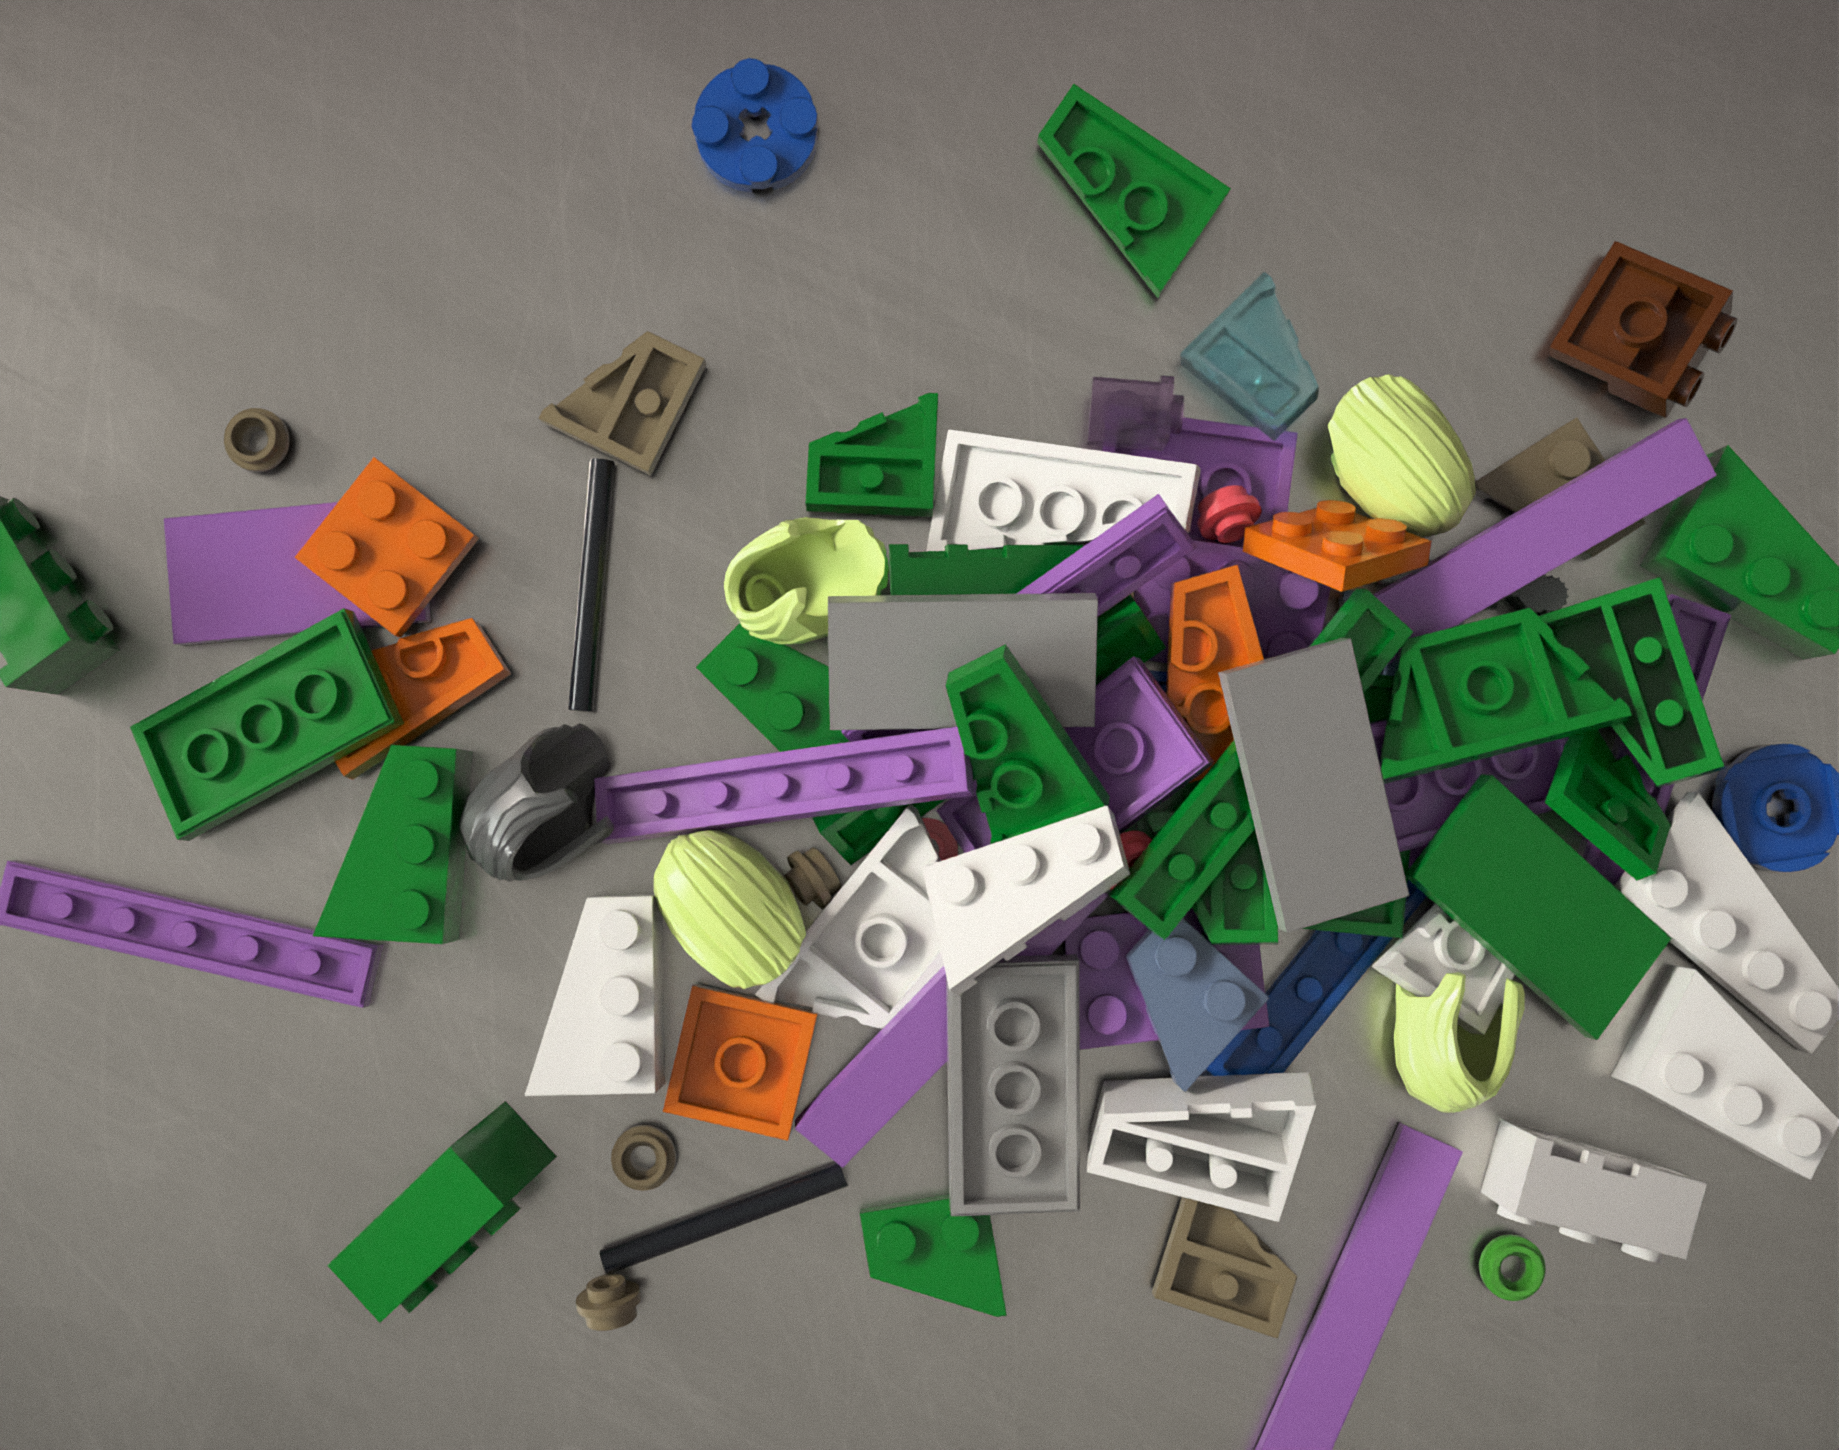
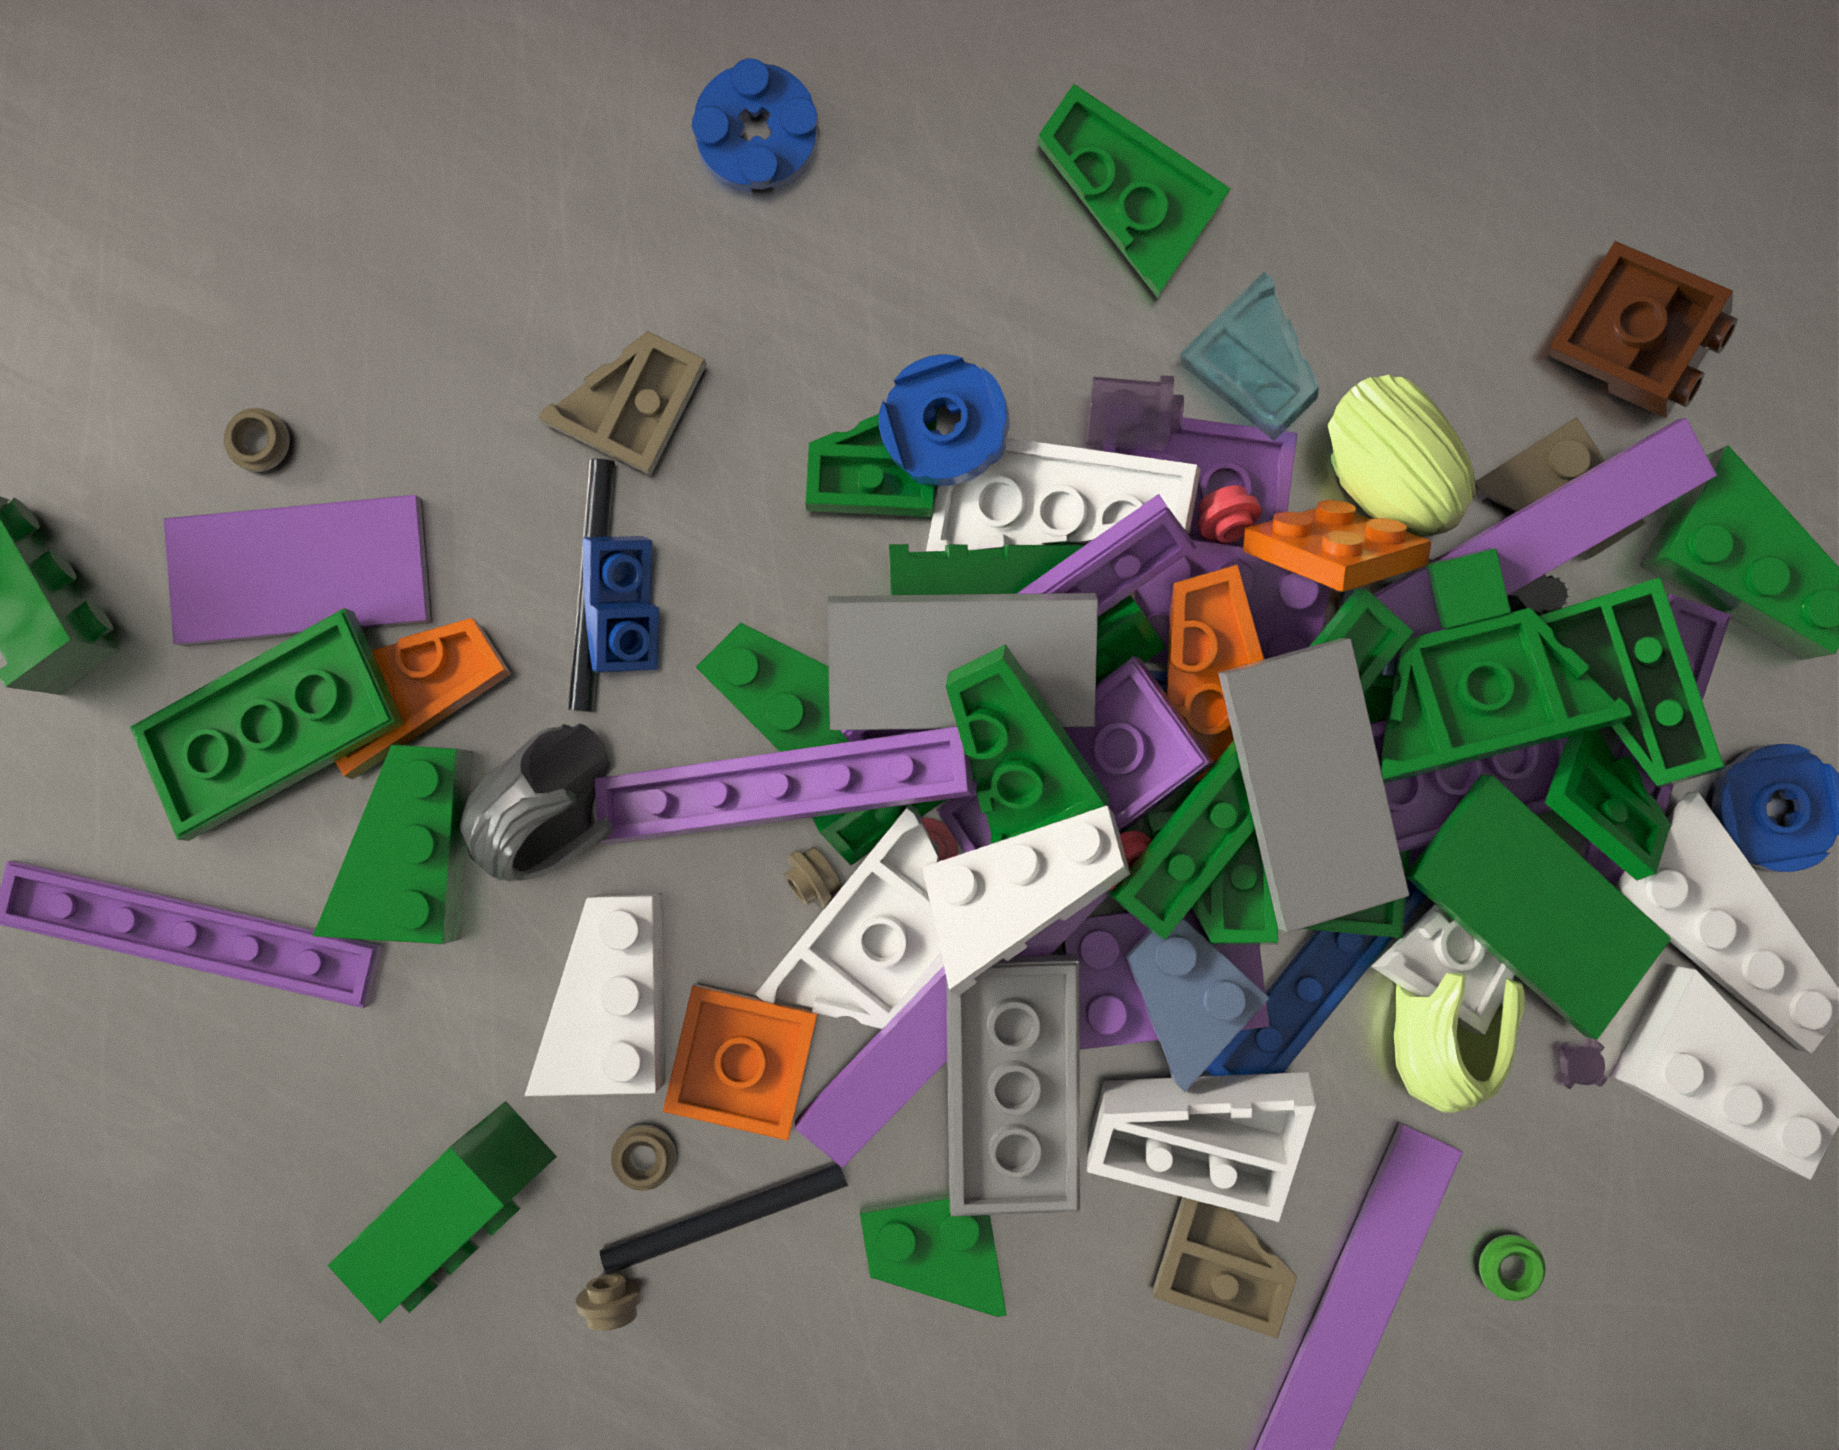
(386, 547): orange plate -> none
(618, 605): none -> blue slope
(728, 908): yellowish green hair -> none
(785, 576): yellowish green hair -> none
(912, 404): none -> blue plate
(1468, 588): none -> green tile
(1582, 1064): none -> clear purple piece
(1592, 1192): white wedge -> none

